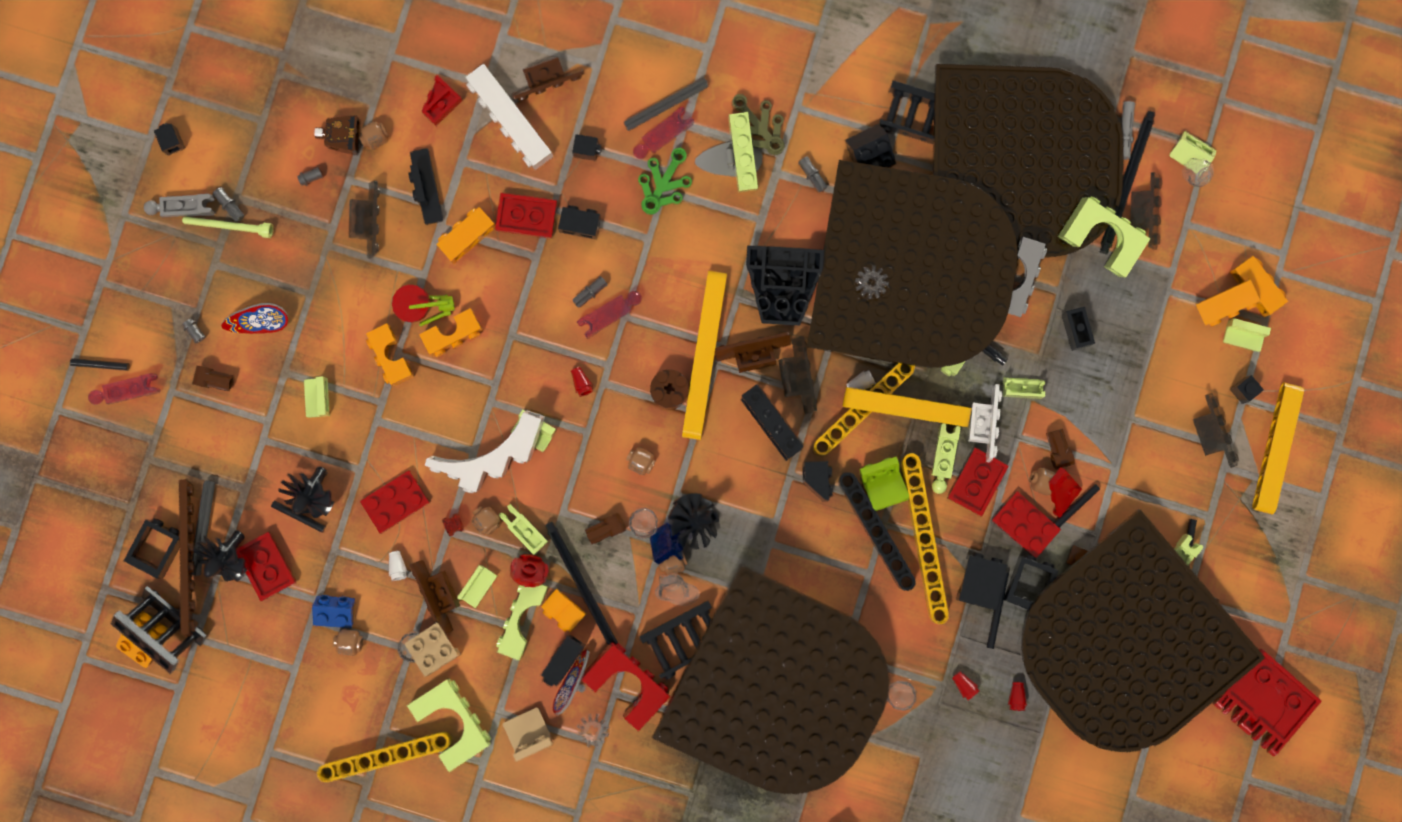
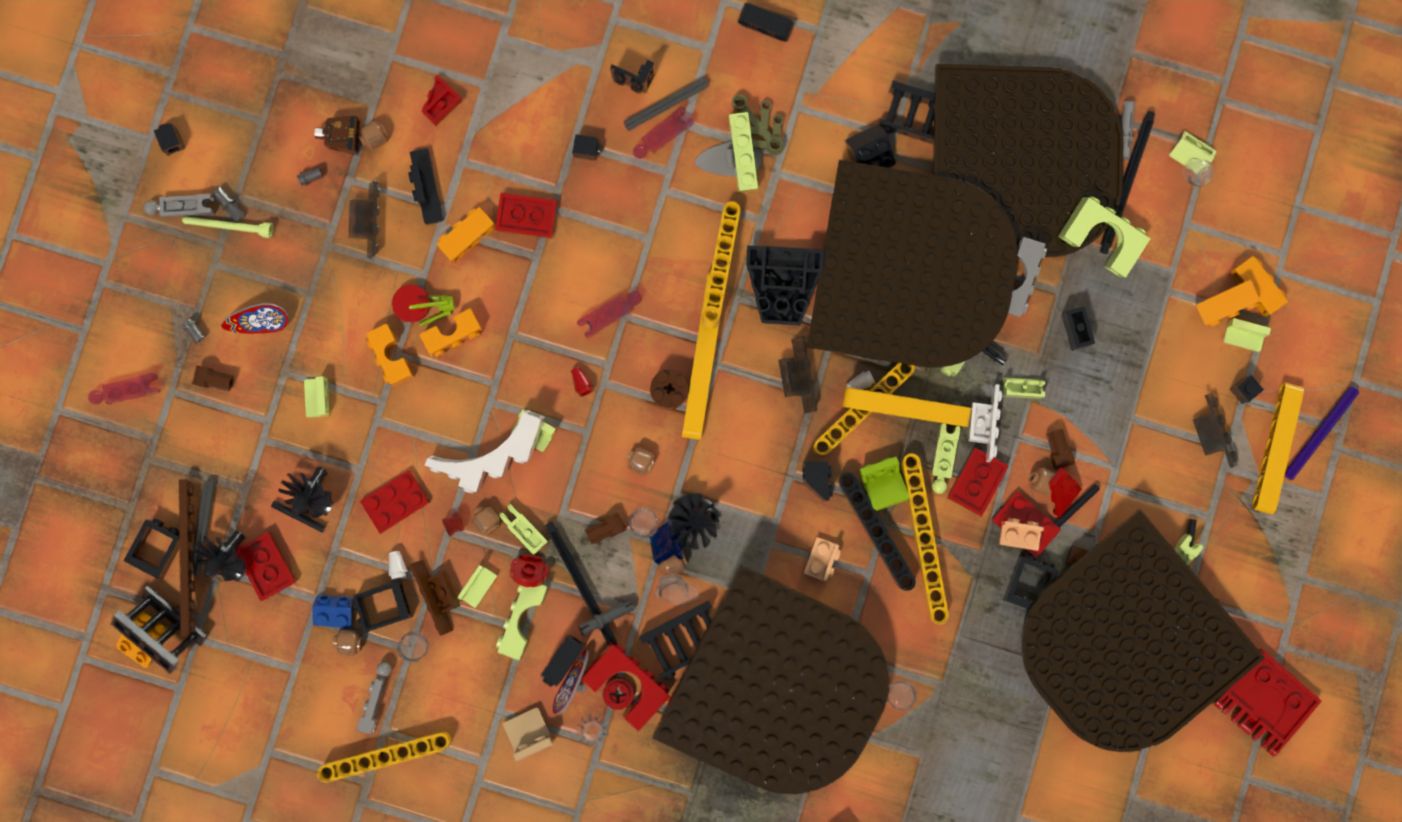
(99, 364): black bar -> none
(368, 721): none -> light grey plate
(401, 601): none -> black window
(431, 649): tan bracket -> none
(473, 738): yellowish green arch -> none
(509, 117): white brick -> none
(545, 75): reddish brown bracket -> none
(563, 610): light orange brick -> none
(579, 222): black brick -> none
(589, 292): flat silver axle -> none
(599, 621): none -> dark grey pin
(611, 701): none -> red gear
(637, 83): none -> black bracket
(663, 185): bright green plant -> none
(718, 272): none -> yellow beam
(753, 353): reddish brown bracket -> none
(765, 22): none -> black beam
(771, 422): black fence -> none
(812, 174): flat silver axle -> none
(821, 559): none -> light nougat bracket
(864, 278): clear gear -> none
(965, 685): red cone -> none
(982, 581): black panel -> none
(996, 616): black bar -> none
(1017, 697): red cone -> none
(1020, 535): none -> light nougat bracket
(1146, 210): clear smoke bracket -> none
(1321, 433): none -> dark purple axle

